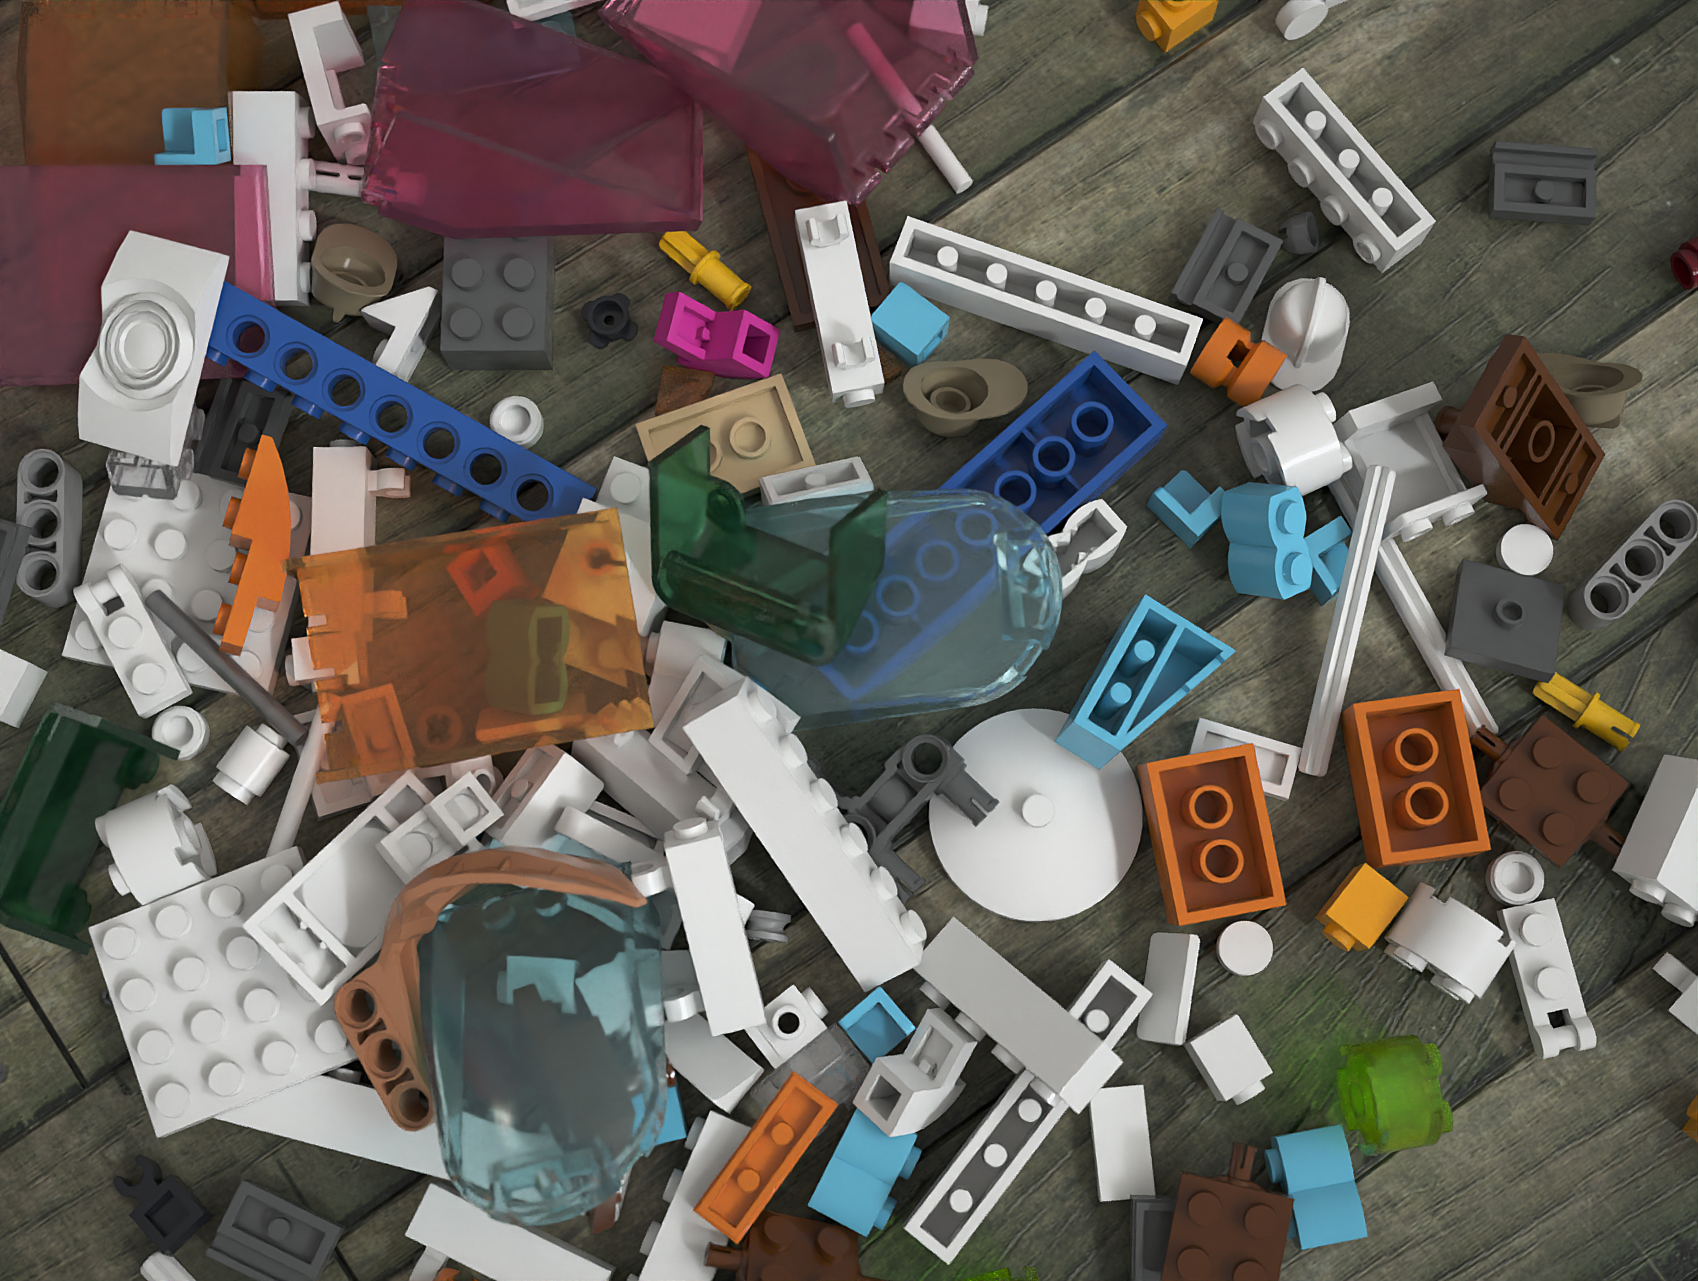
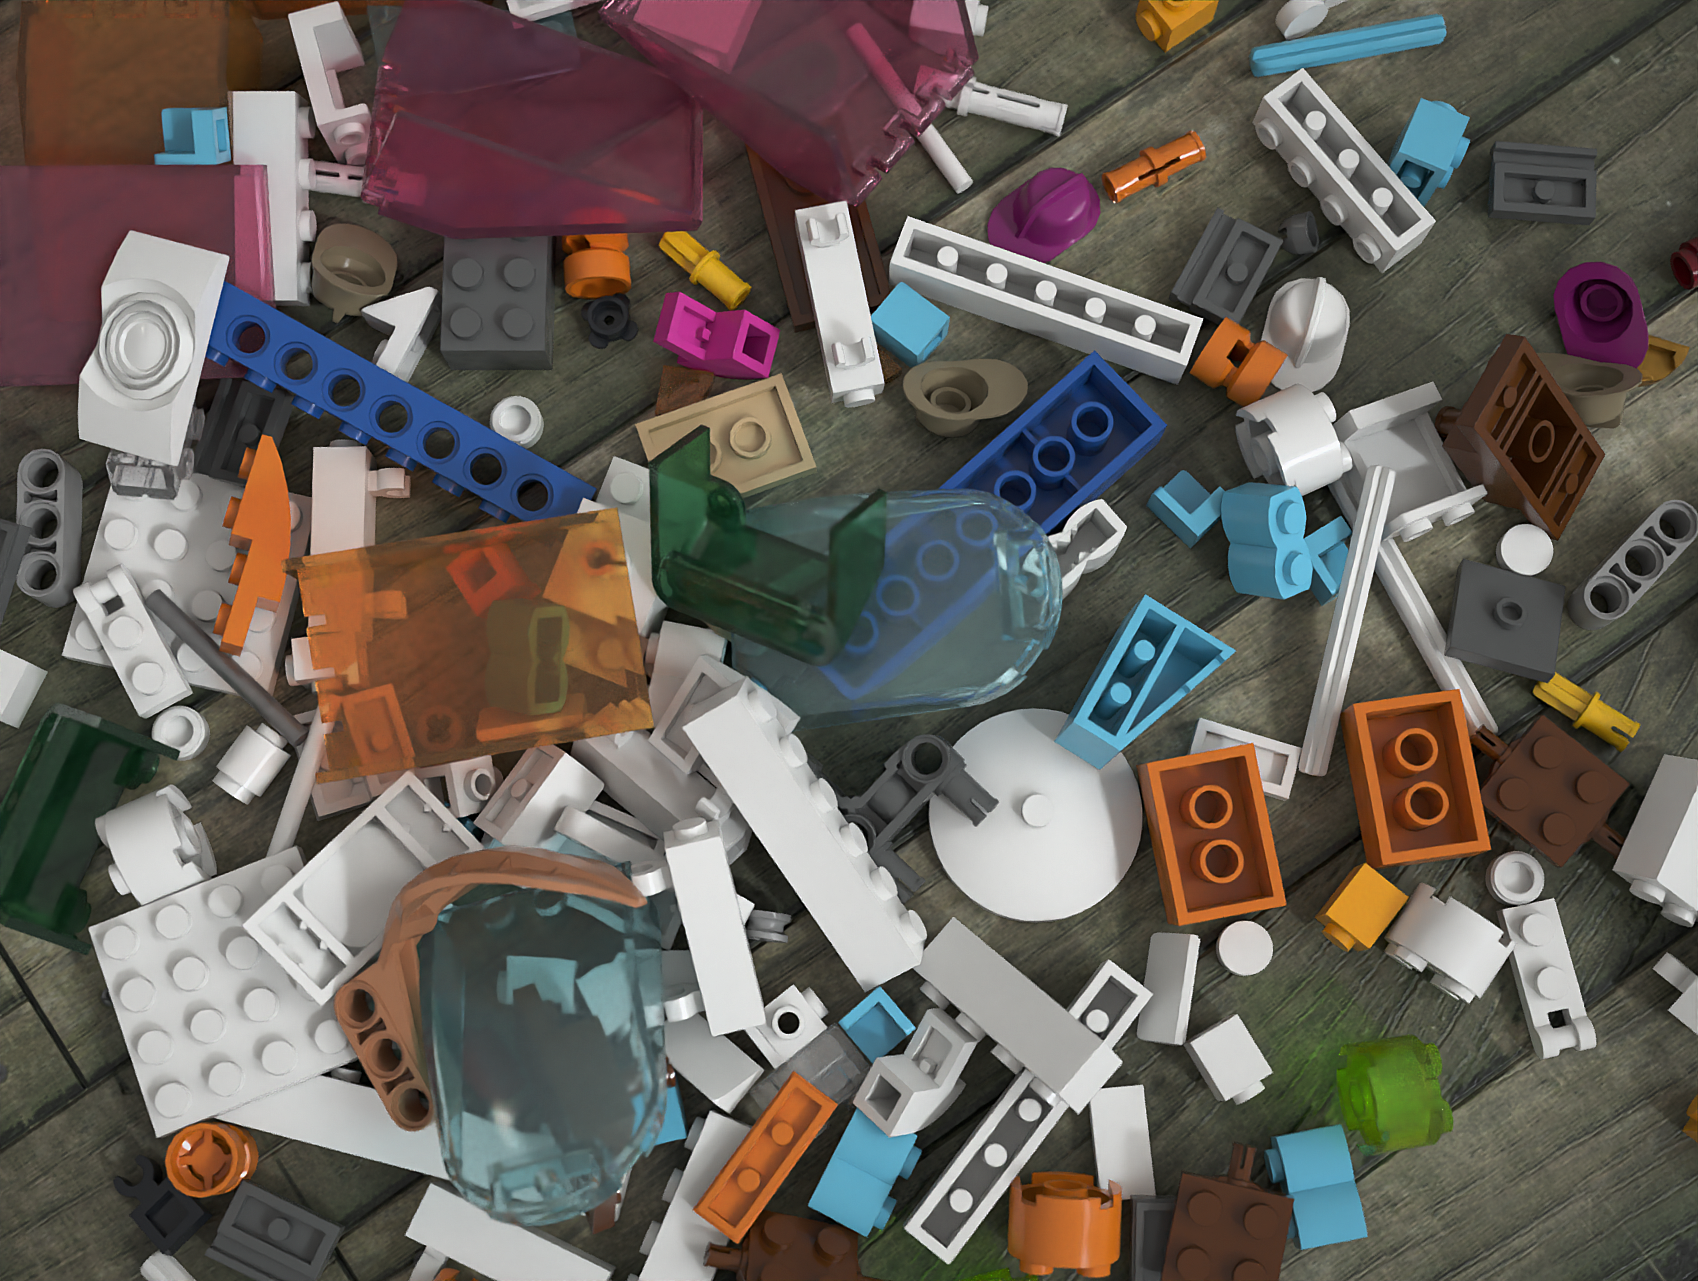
(211, 1158): none -> orange wheel
(439, 828): white slope -> none
(596, 265): none -> orange wheel
(817, 481): white slope -> none
(1009, 107): none -> white pin
(1045, 215): none -> magenta piece
(1064, 1223): none -> orange brick
(1153, 166): none -> orange pin
(1347, 45): none -> medium azure axle
(1429, 148): none -> medium azure brick
(1601, 314): none -> magenta piece
(1661, 360): none -> pearl gold tile

